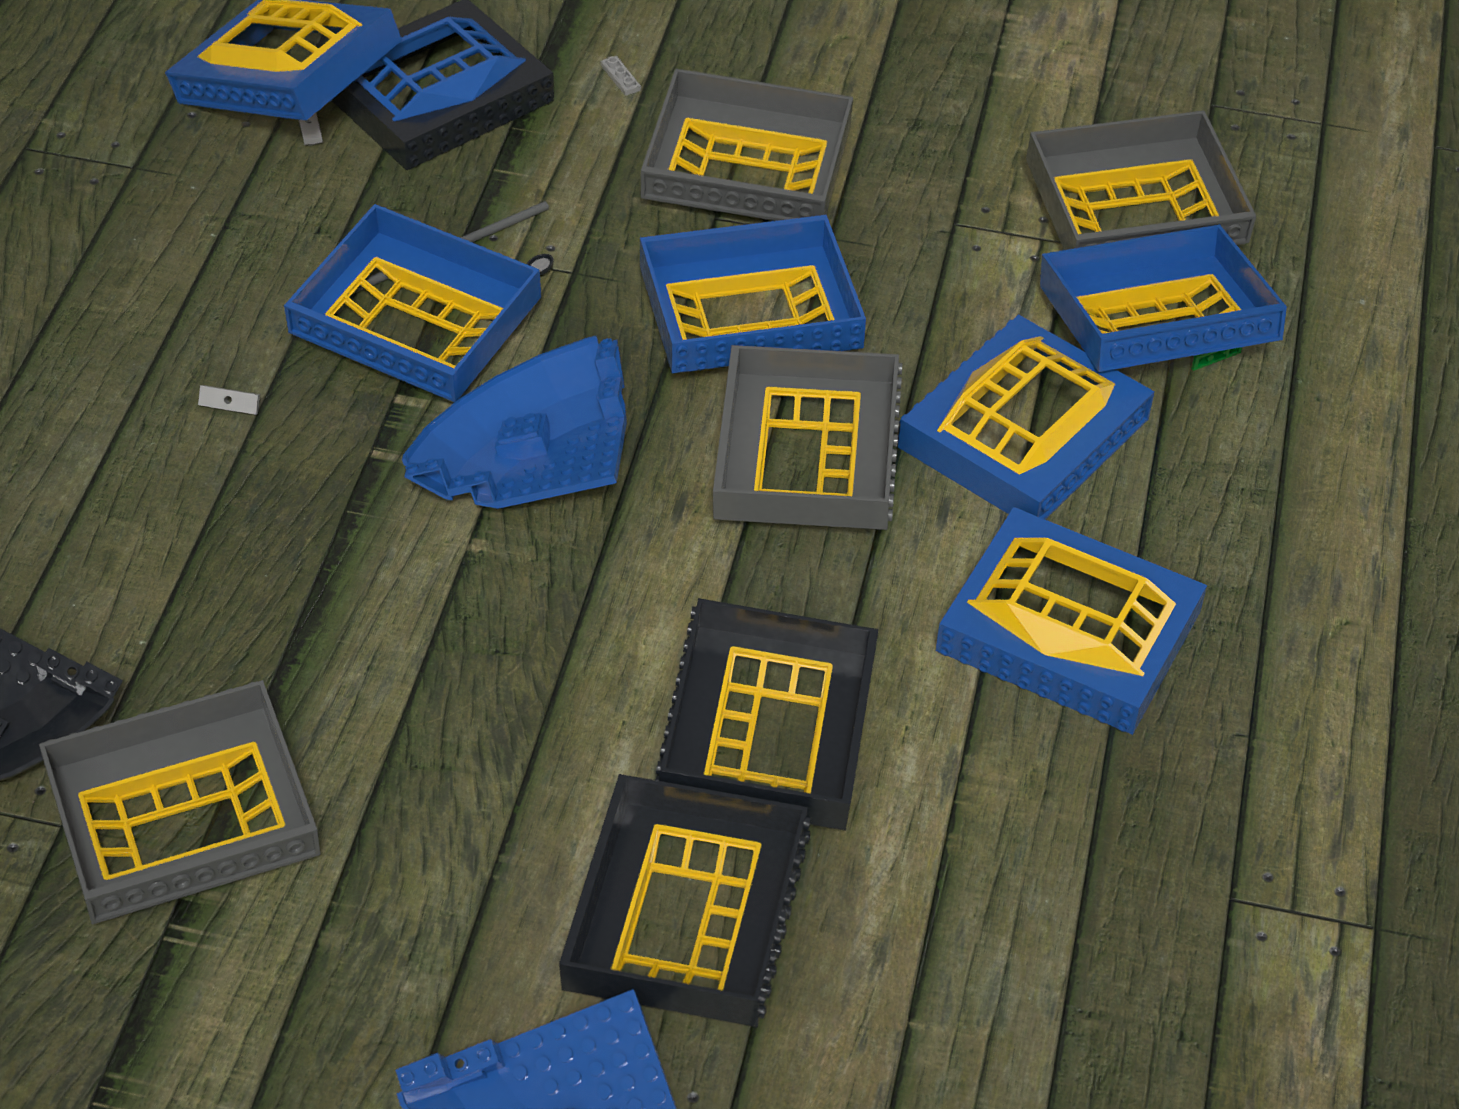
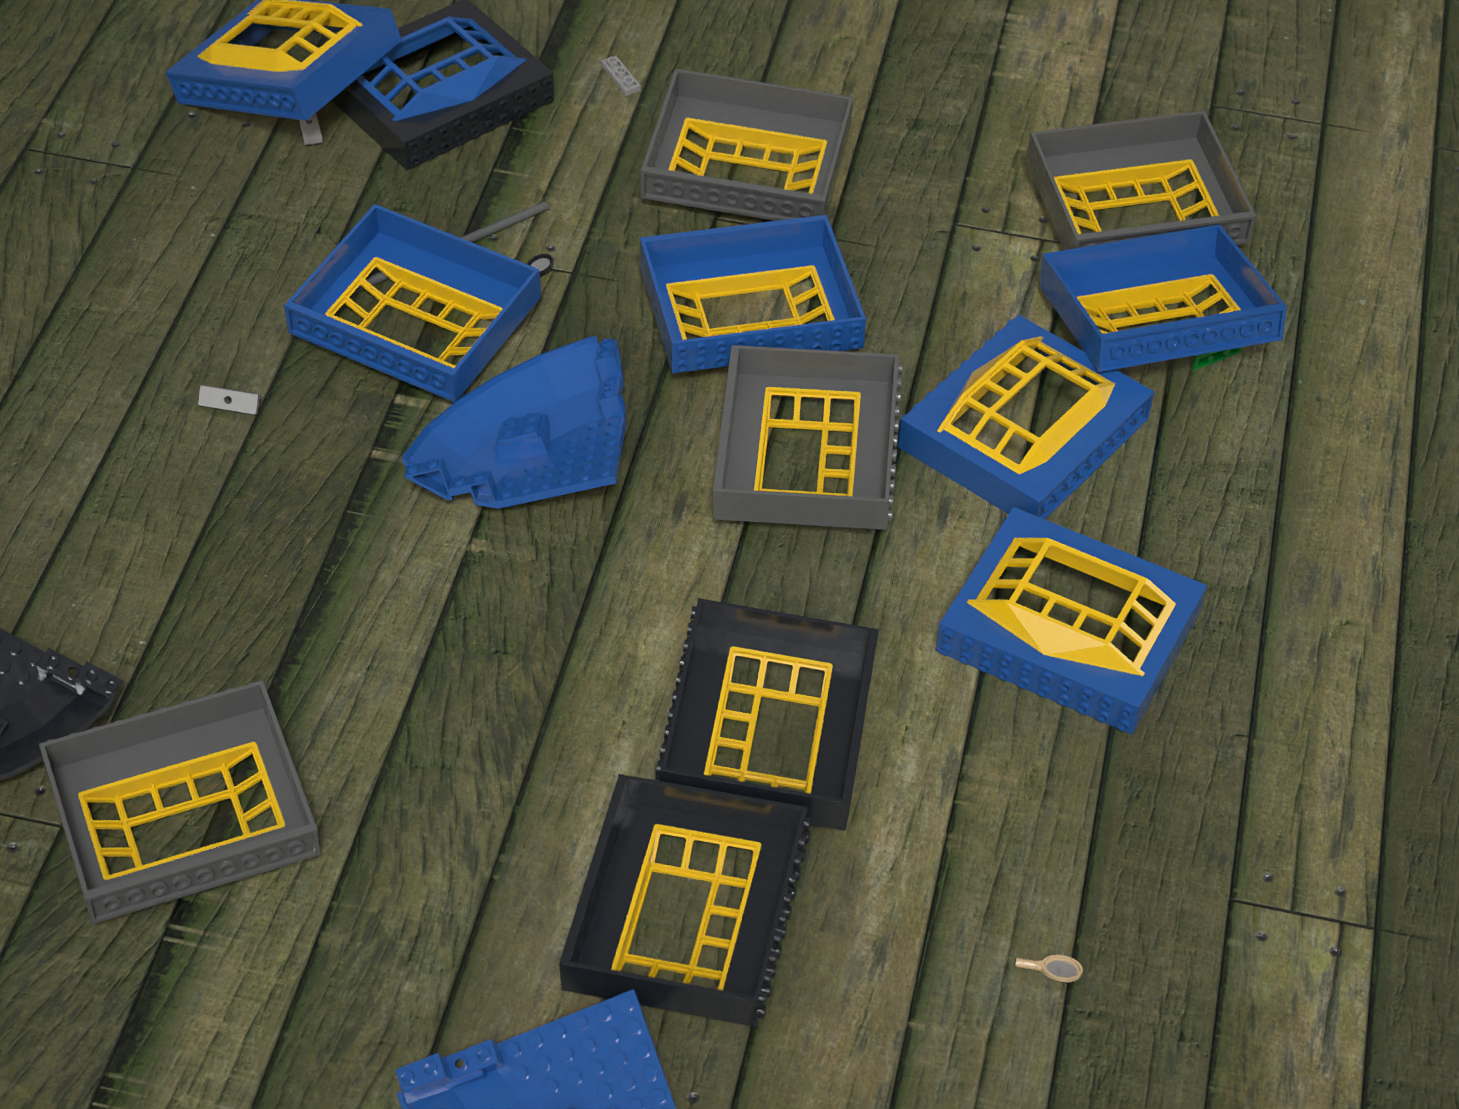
(1055, 967): none -> tan piece

